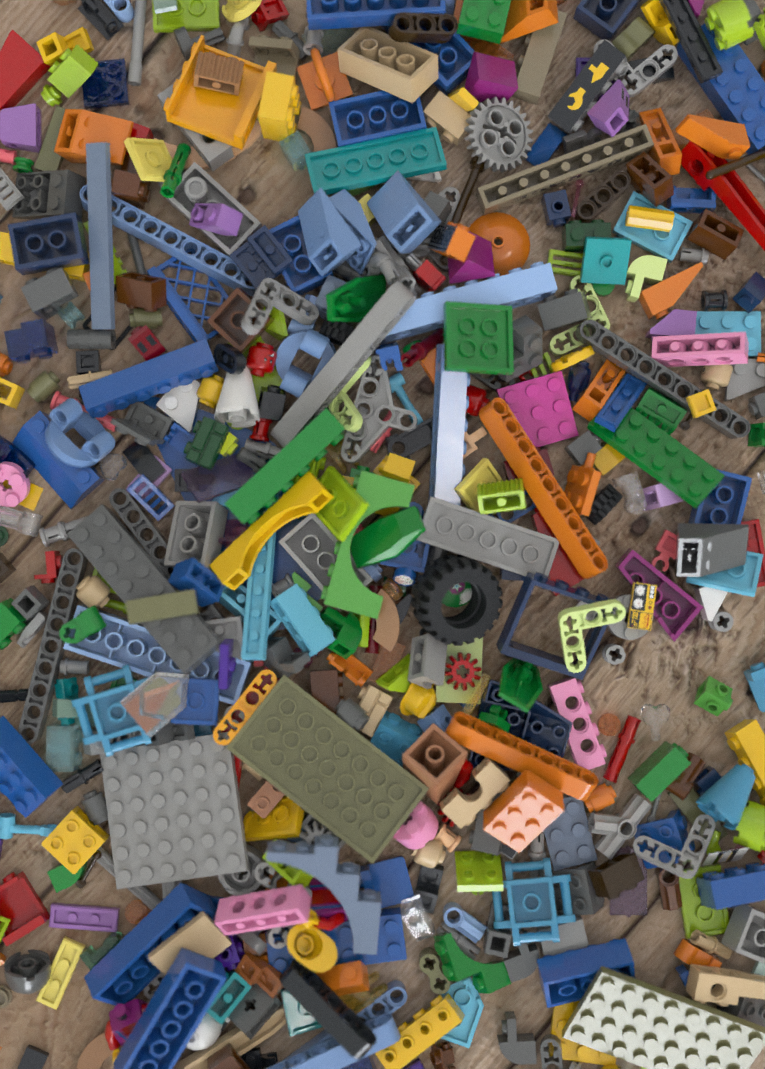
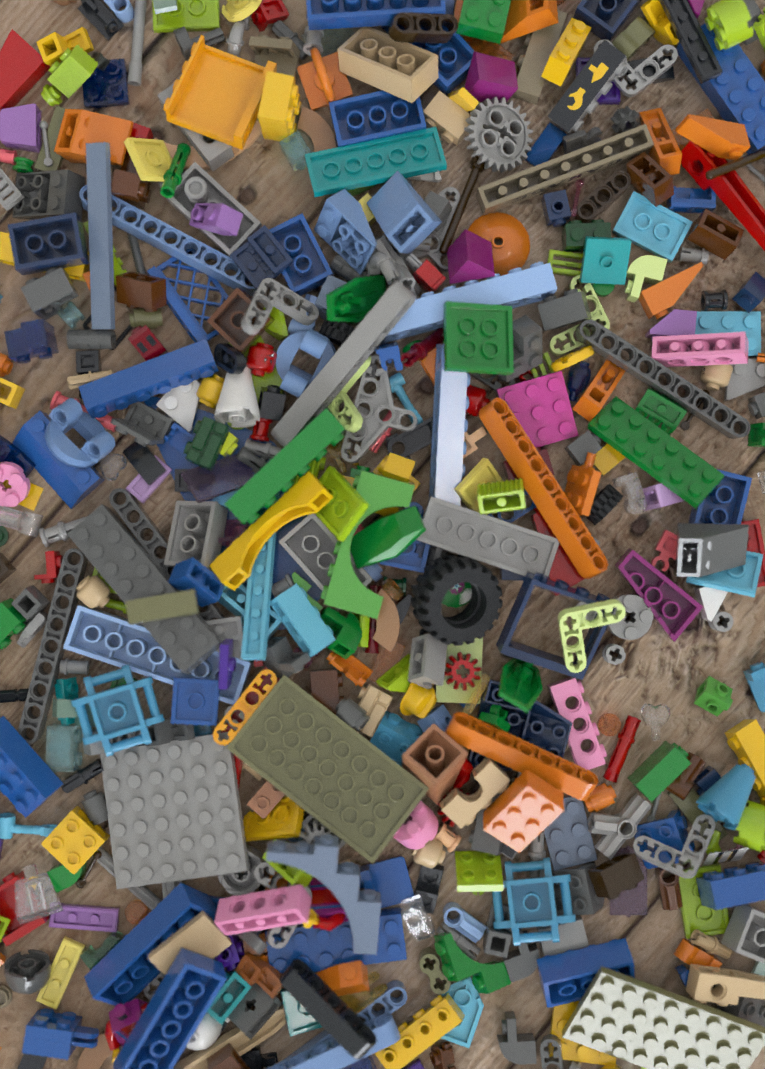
(35, 896): none -> clear torso
(43, 386): olive brick -> none
(47, 161): none -> light grey hinge
(57, 1034): none -> blue brick
(85, 623): green piece -> none
(102, 61): none -> pearl dark grey hand
(157, 700): clear tile -> none
(160, 512): blue slope -> none
(218, 73): medium nougat brick -> none
(312, 948): yellow piece -> none
(326, 234): medium blue slope -> none
(404, 576): blue tile -> none
(452, 240): brick -> none
(566, 51): none -> yellow arch
(611, 110): medium lavender slope -> none
(620, 402): blue tile -> none
(641, 606): tile -> none
(649, 218): yellow axle -> none
(701, 403): yellow tile -> none

